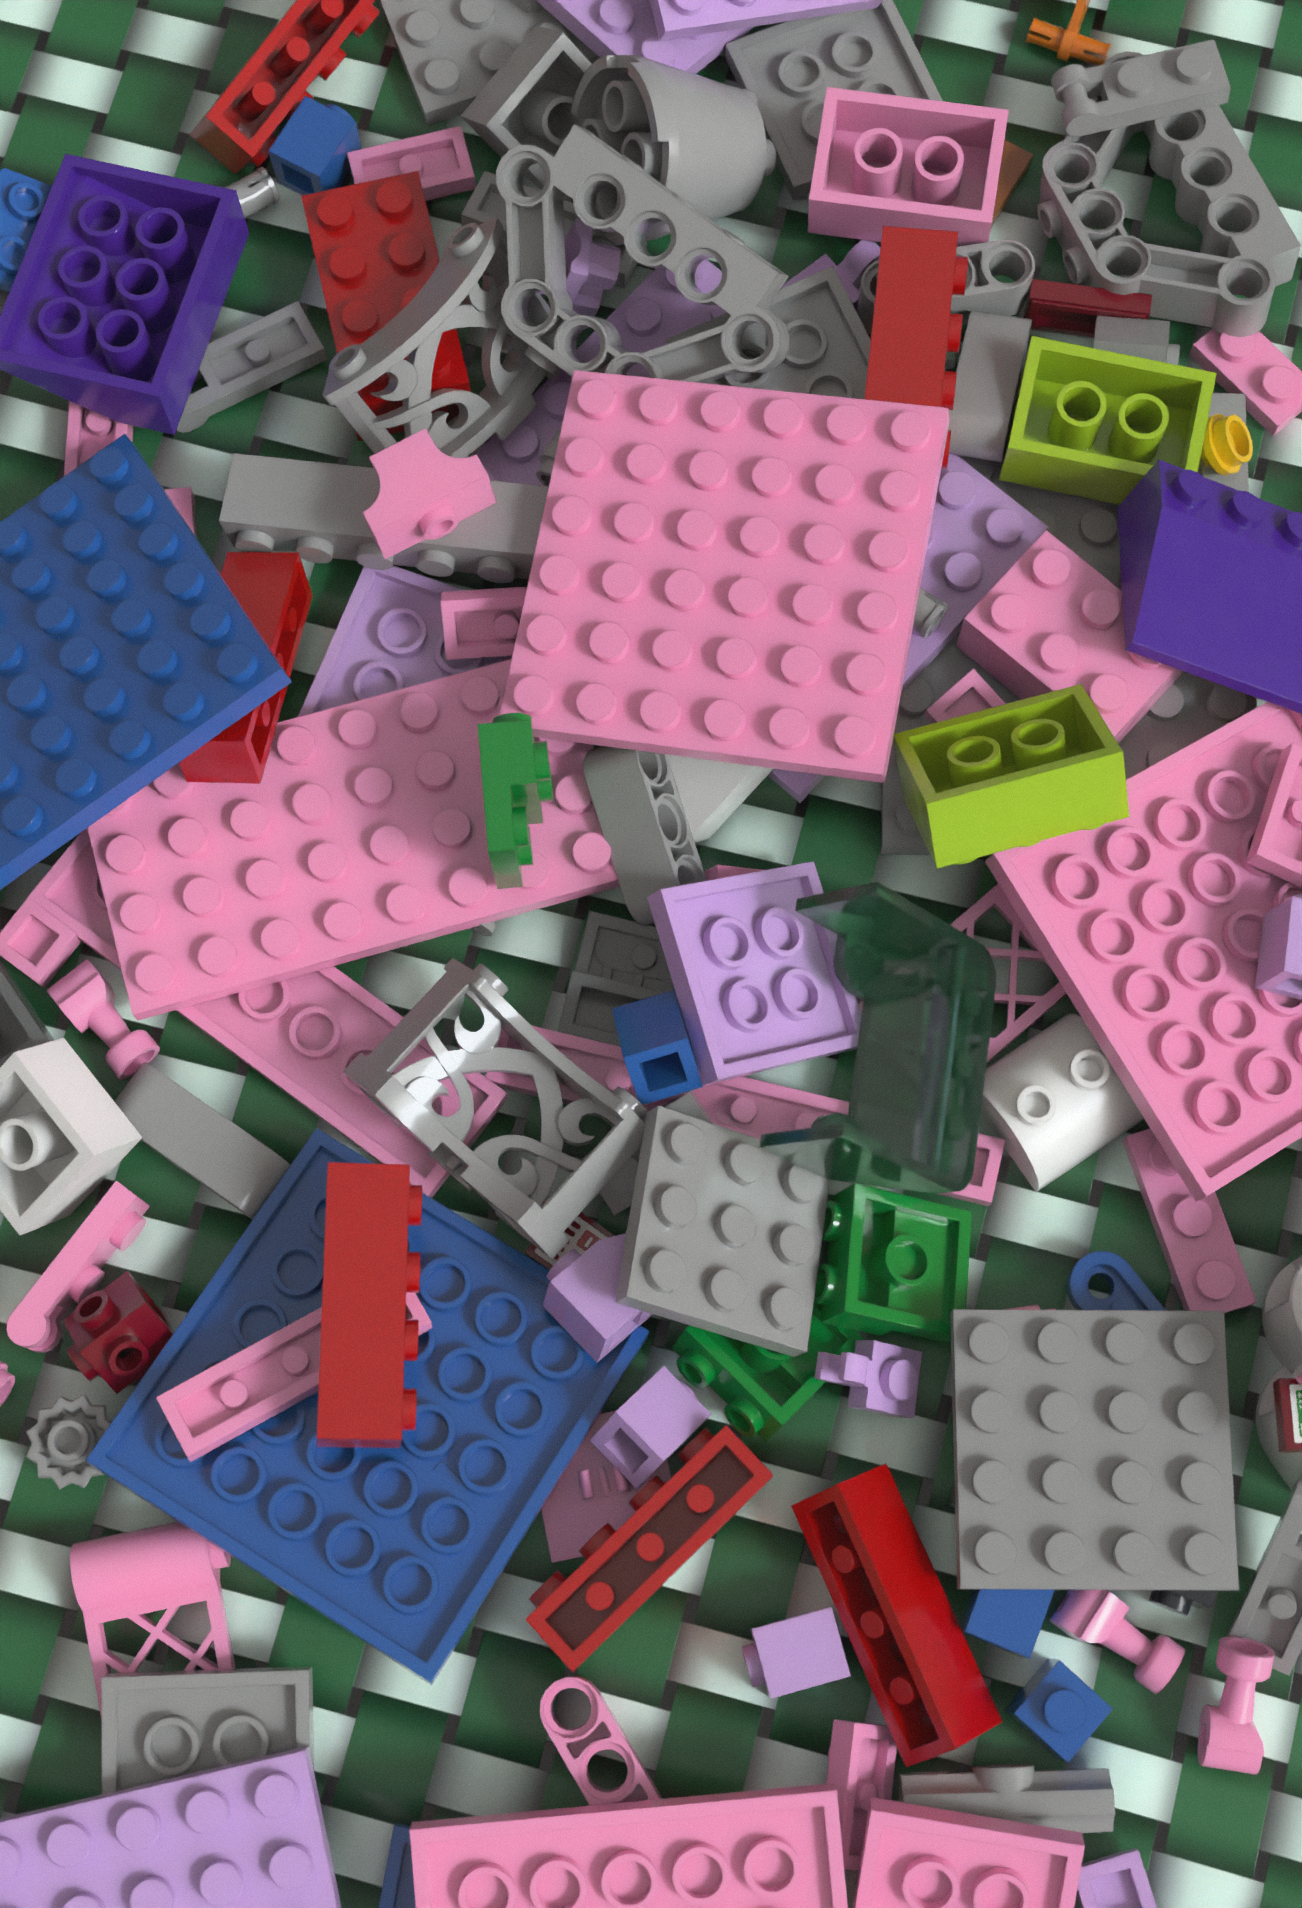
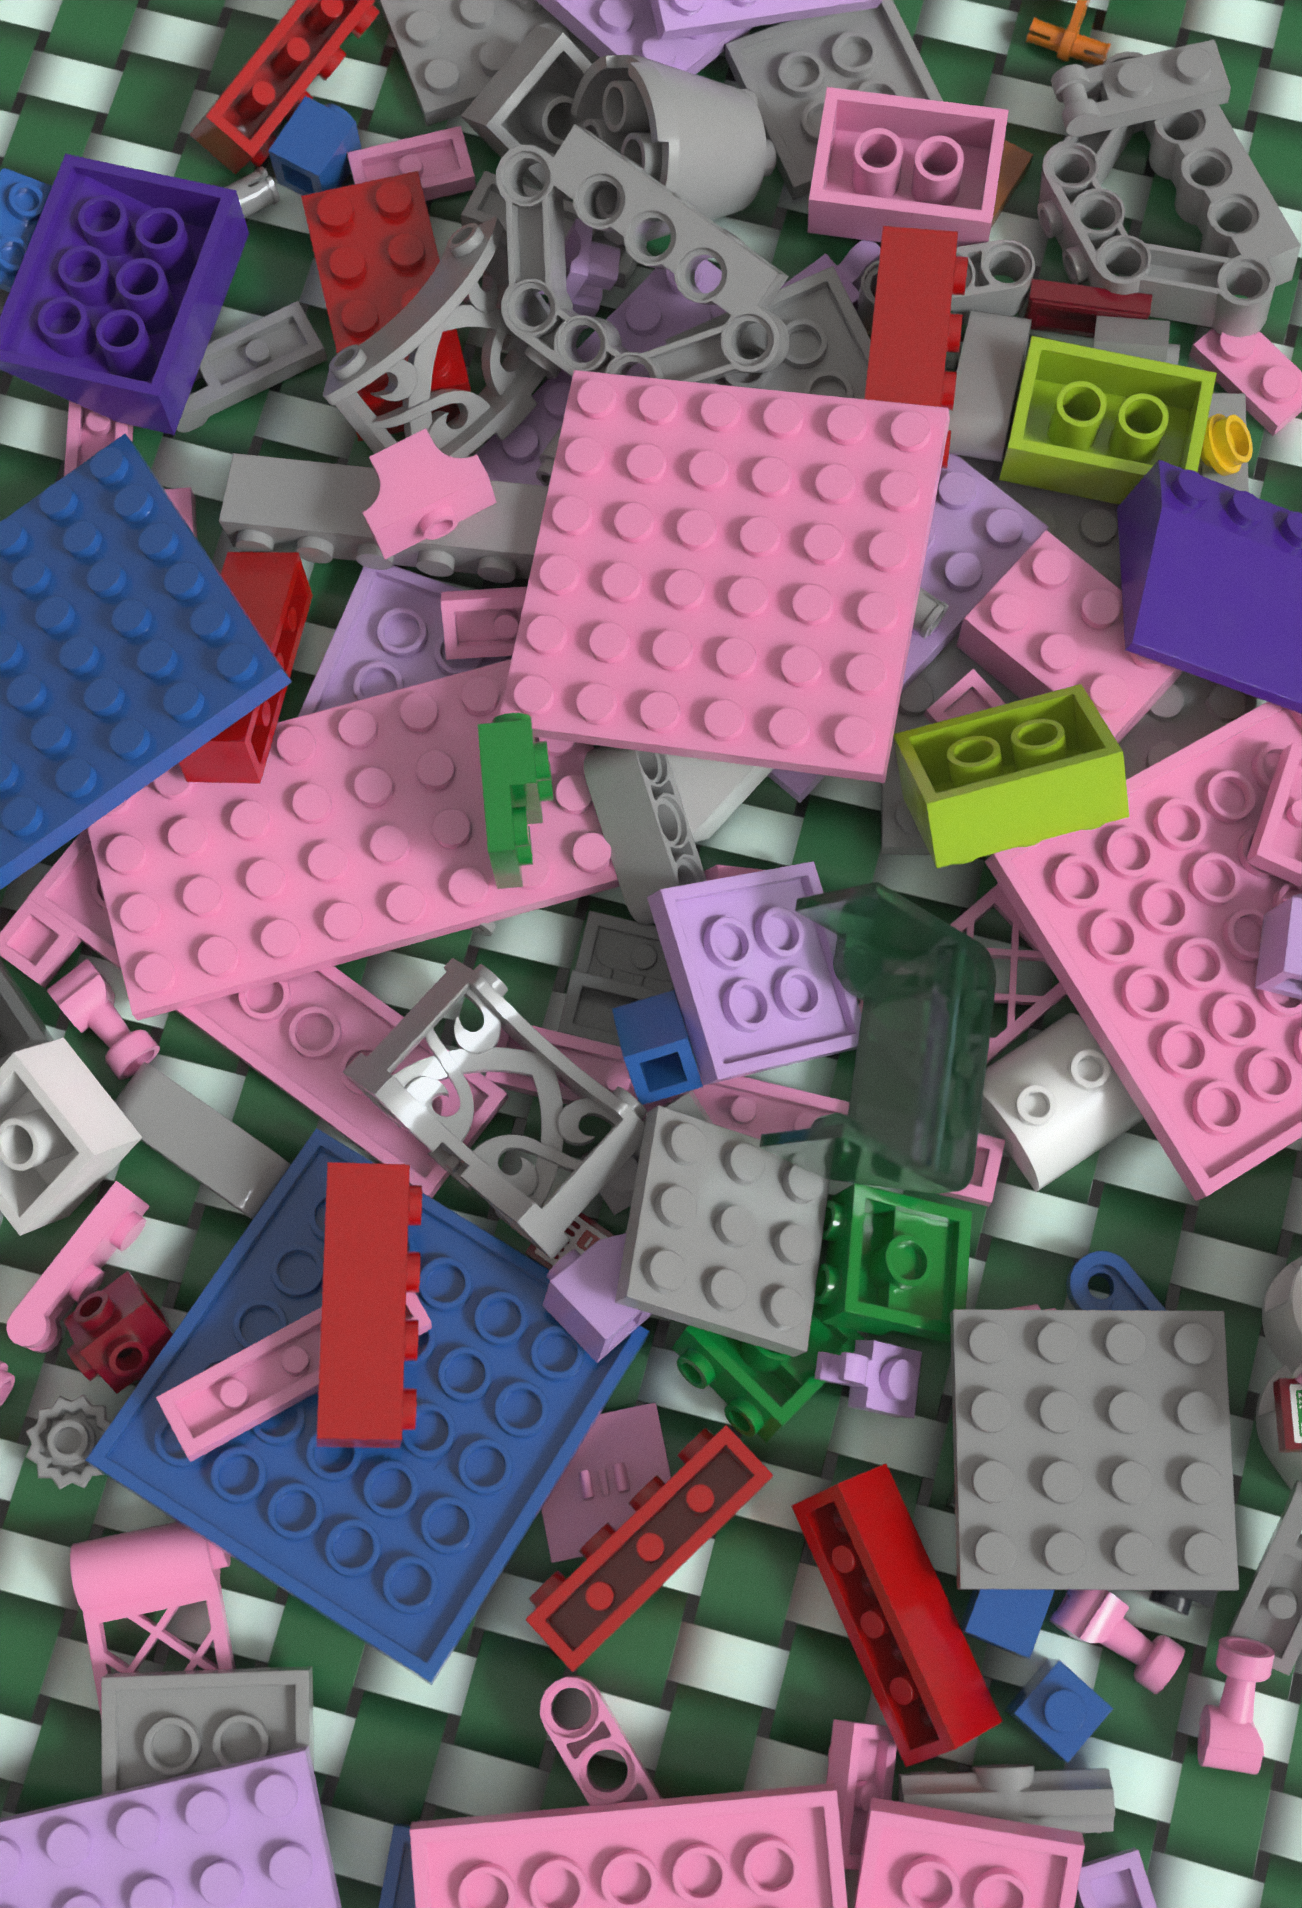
(650, 1427): lavender brick -> none
(796, 1653): lavender brick -> none
(1189, 1232): bright pink plate -> none

